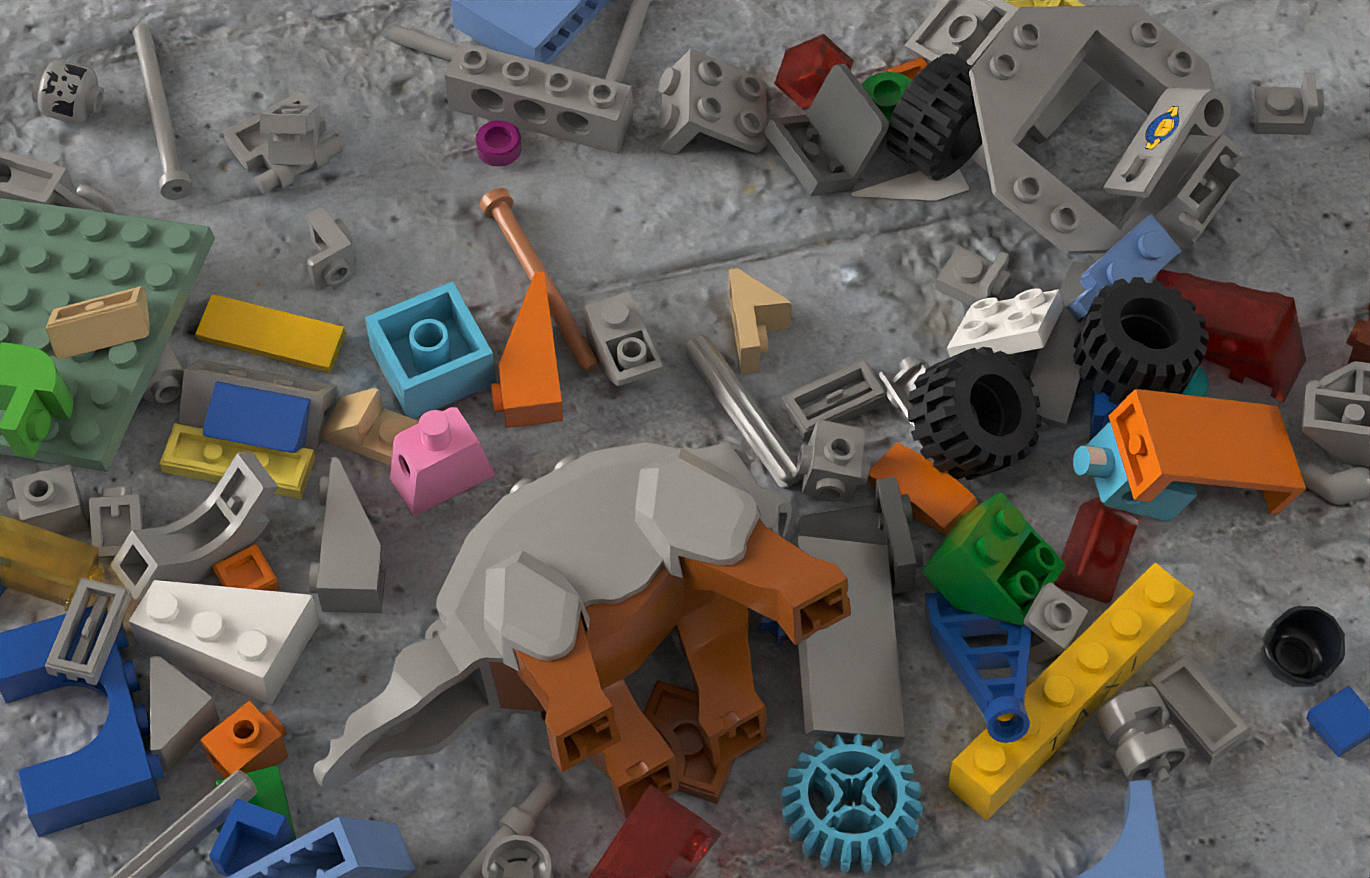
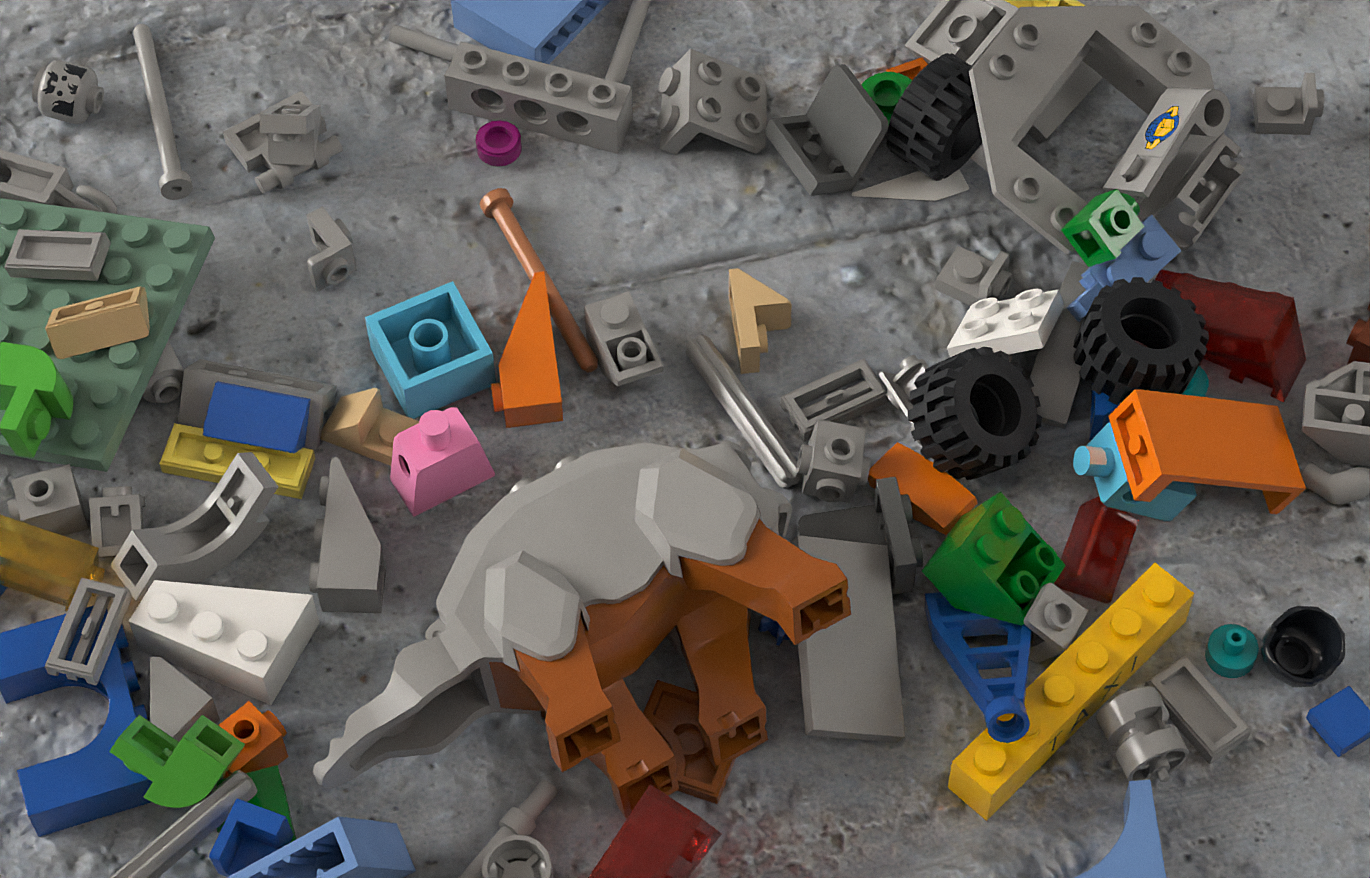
(57, 255): none -> light grey tile
(179, 770): none -> bright green brick
(246, 570): orange tile -> none
(271, 333): yellow tile -> none
(807, 67): clear red brick -> none
(872, 771): medium azure gear -> none
(1110, 220): none -> green brick
(1231, 651): none -> teal tile

